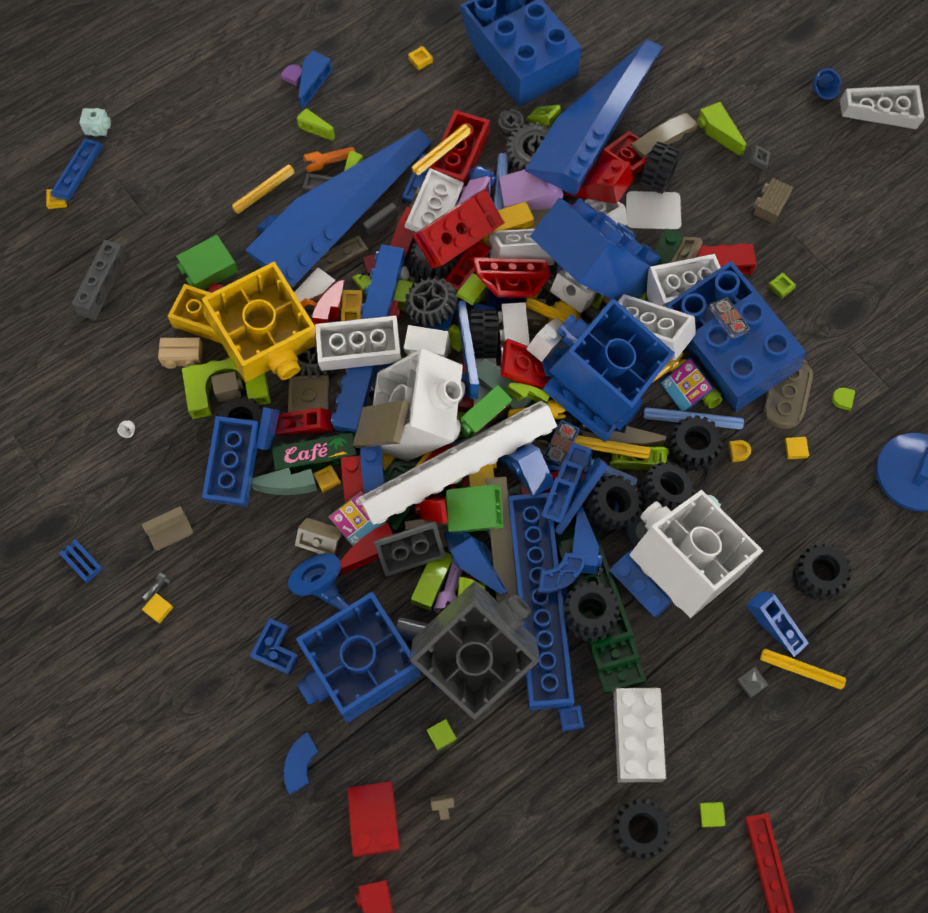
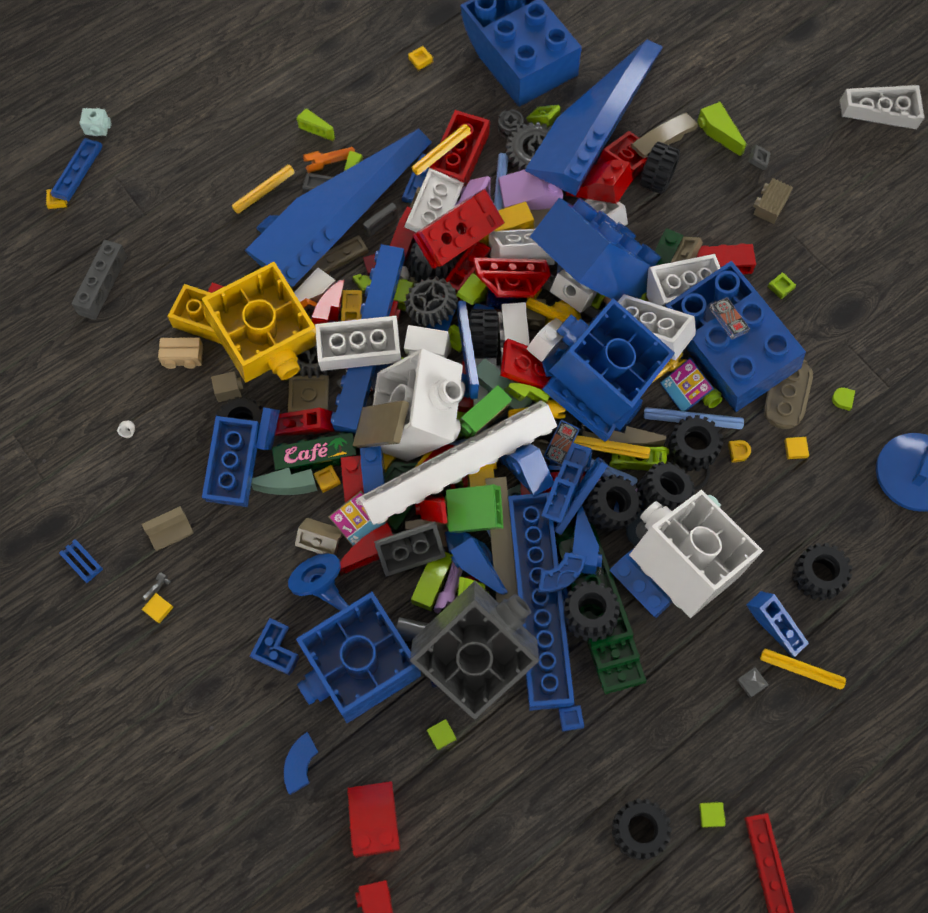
(199, 382): lime arch -> none
(206, 263): bright green brick -> none
(292, 74): medium lavender tile -> none
(314, 73): blue slope -> none
(442, 804): dark tan tile -> none
(482, 171): blue head -> none
(639, 735): white brick -> none
(653, 210): white sticker -> none
(827, 84): blue hair -> none

